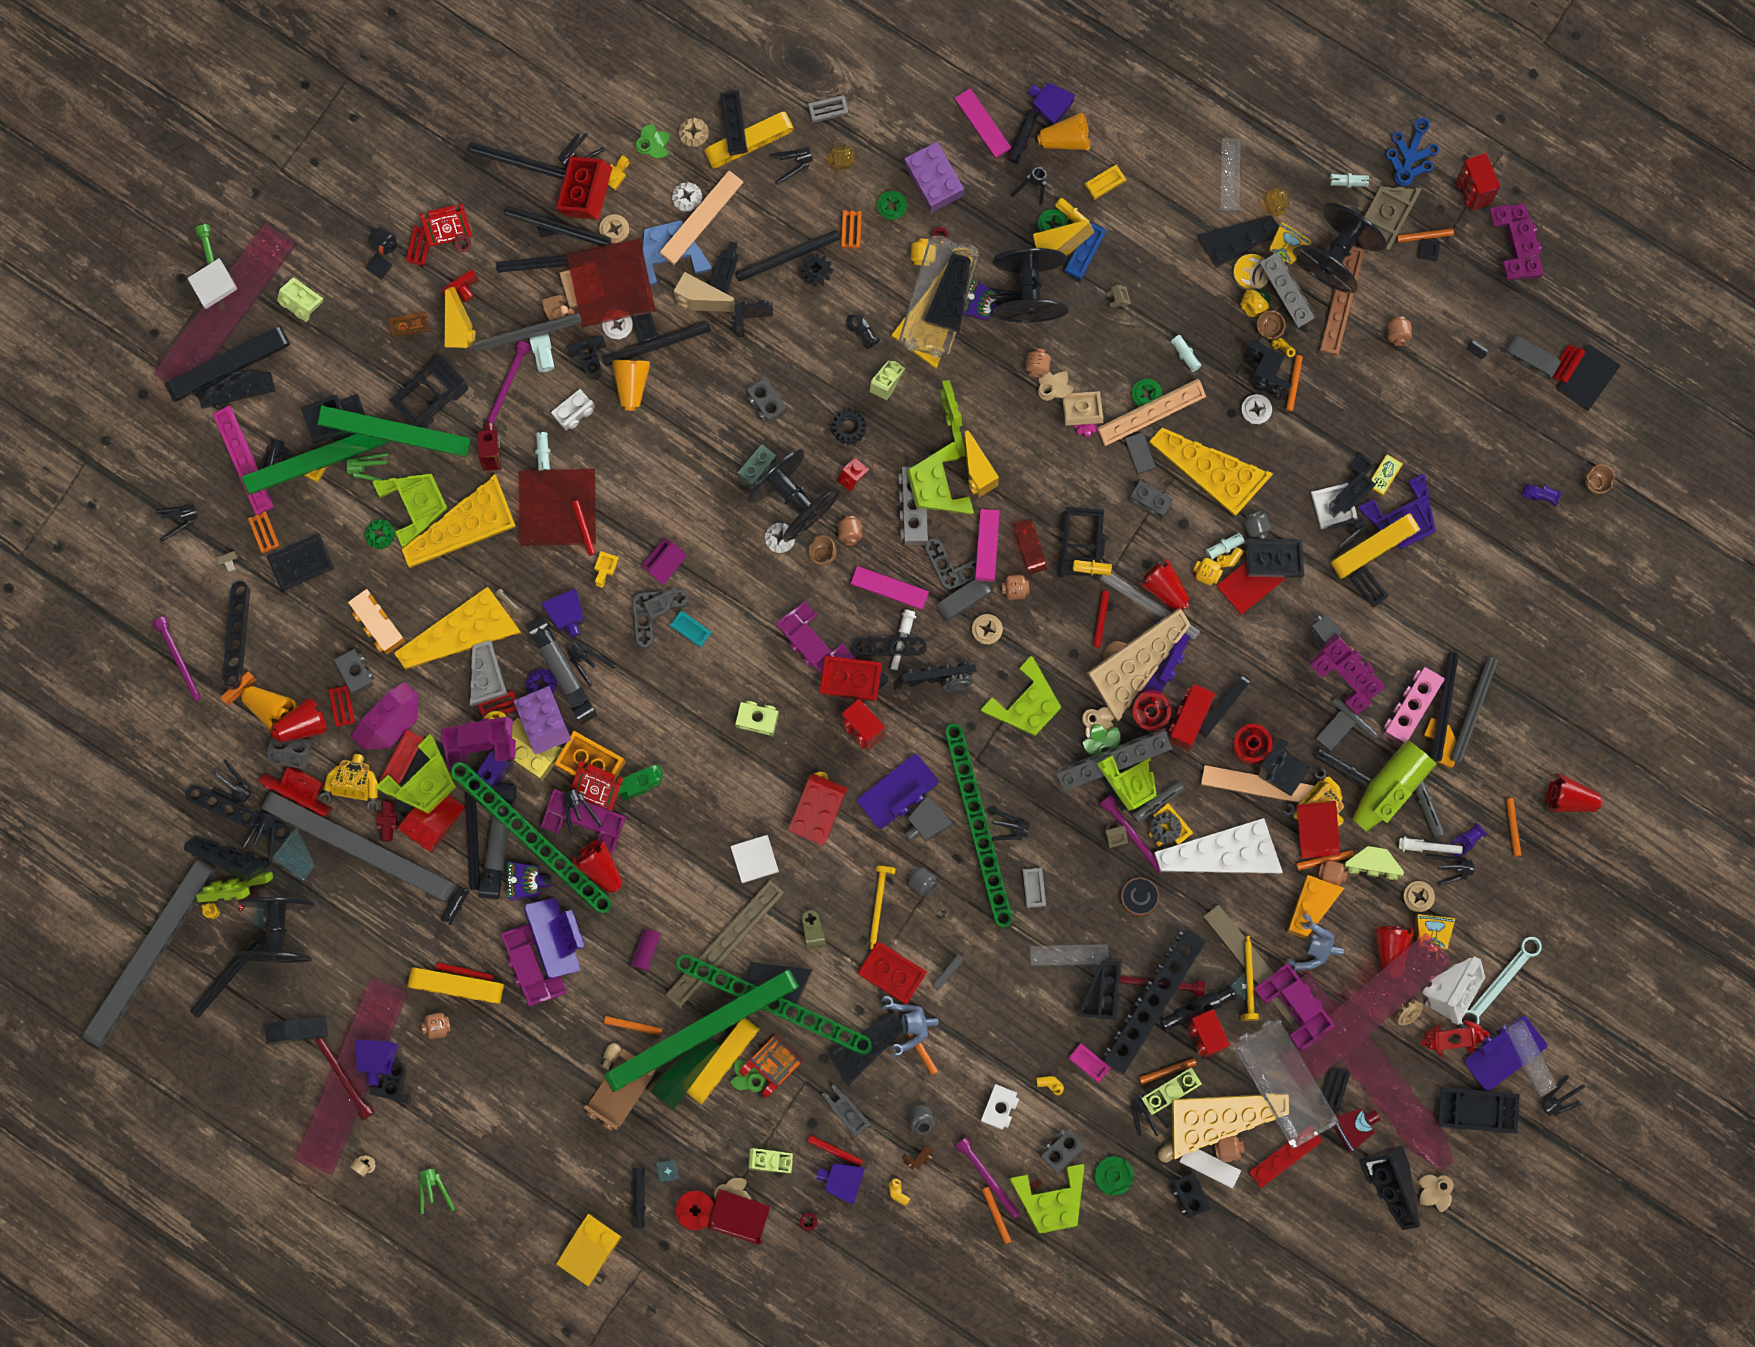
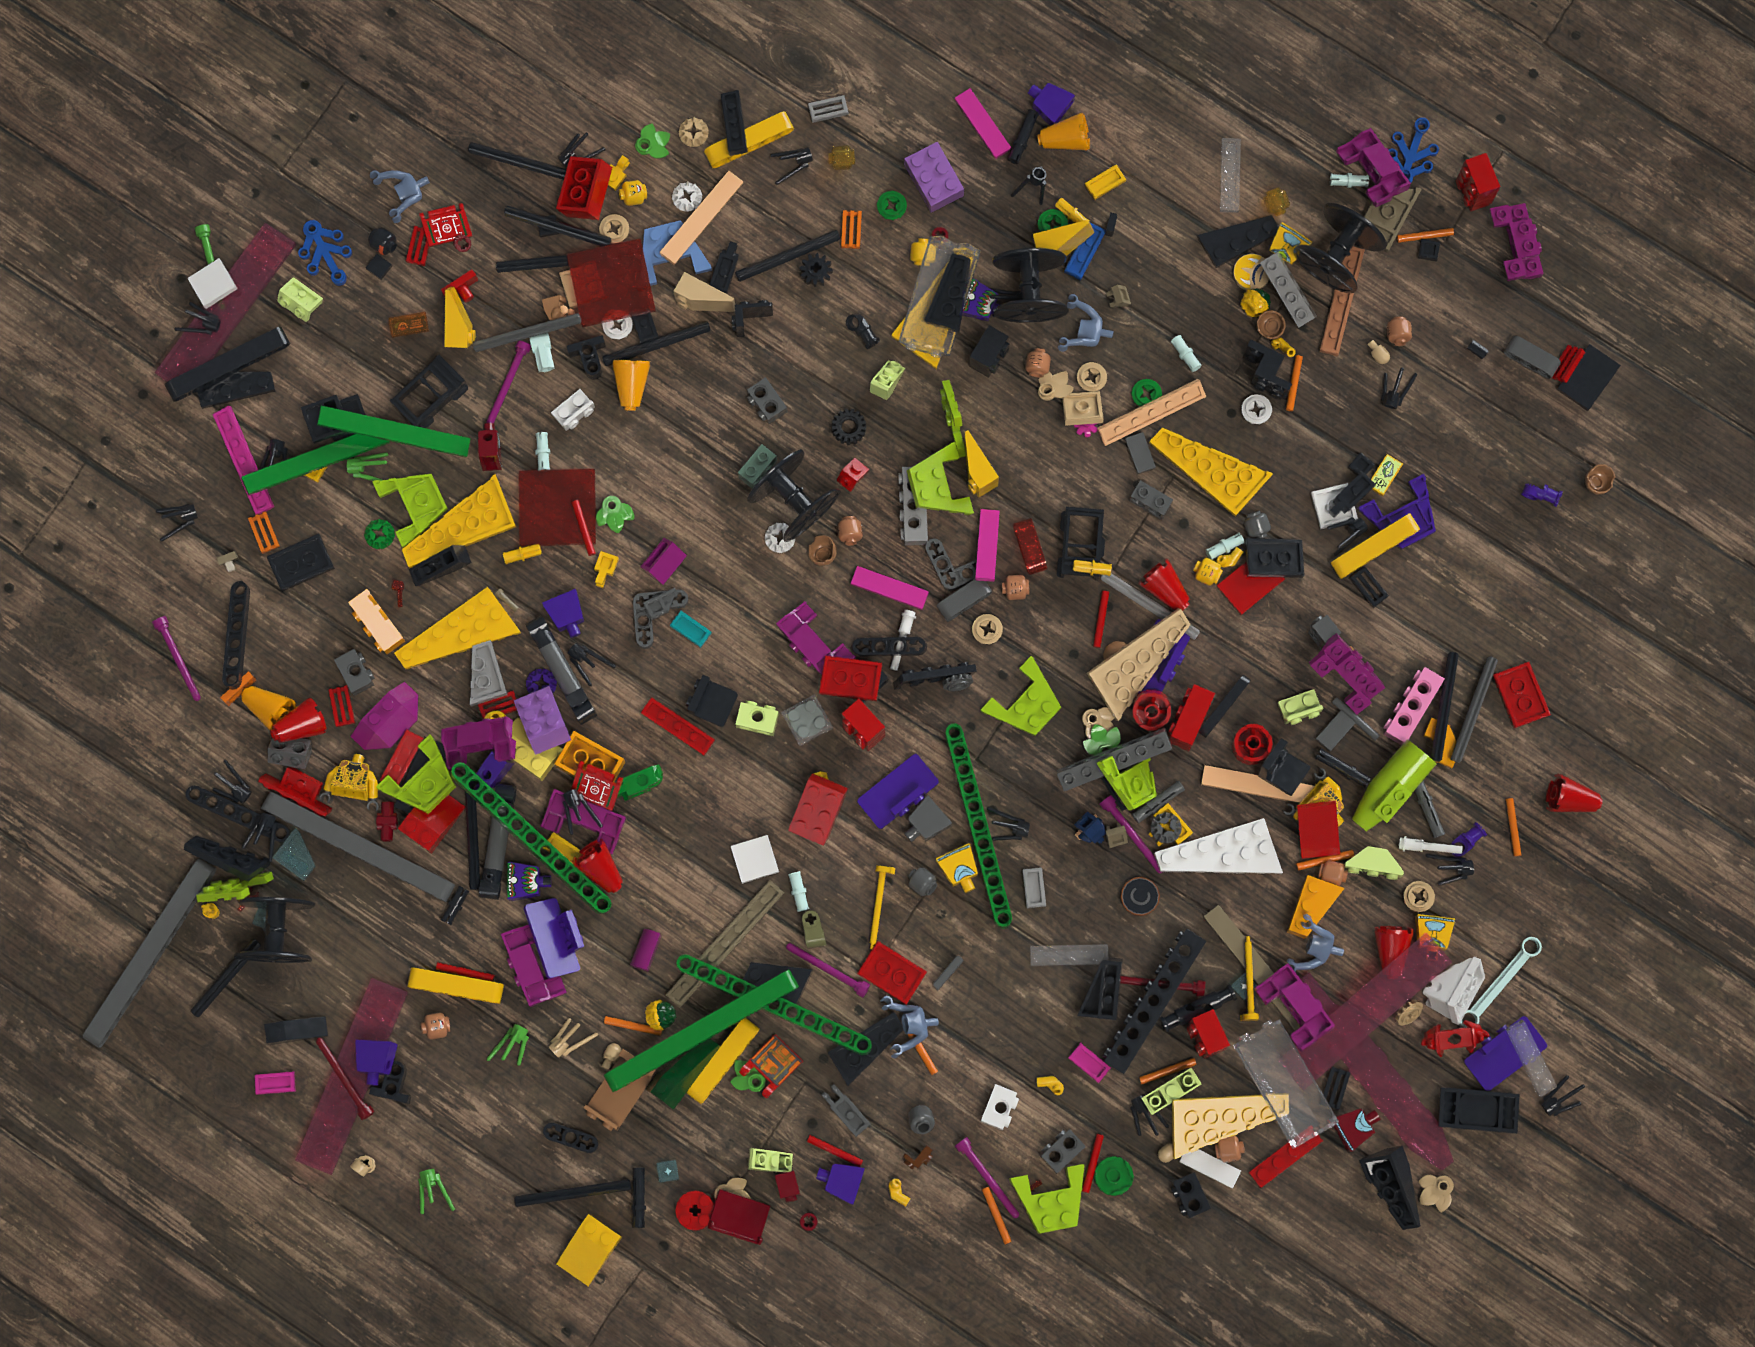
(210, 322): none -> black plant
(275, 1083): none -> dark pink tile
(323, 249): none -> blue plant
(398, 586): none -> clear red hand
(407, 189): none -> sand blue piece
(440, 564): none -> black slope
(516, 1035): none -> bright green plant
(522, 553): none -> yellow axle
(558, 1128): none -> black beam
(559, 1044): none -> tan plant
(563, 847): none -> yellow tile
(571, 1193): none -> black axle
(616, 516): none -> bright green plate
(633, 193): none -> yellow head
(660, 1015): none -> piece
(677, 726): none -> red plate
(711, 701): none -> black bracket
(788, 1186): none -> dark red brick
(798, 891): none -> light aqua pin
(807, 720): none -> light grey piece
(859, 987): none -> magenta piece
(959, 867): none -> yellow torso
(989, 351): none -> black brick
(1089, 330): none -> sand blue piece
(1090, 828): none -> dark blue piece
(1092, 1163): none -> red bar
(1094, 369): none -> tan gear
(1111, 224): none -> black tile
(1299, 707): none -> yellowish green bracket
(1378, 164): none -> magenta bracket
(1379, 353): none -> tan cylinder
(1392, 398): none -> black plant
(1521, 695): none -> red tile

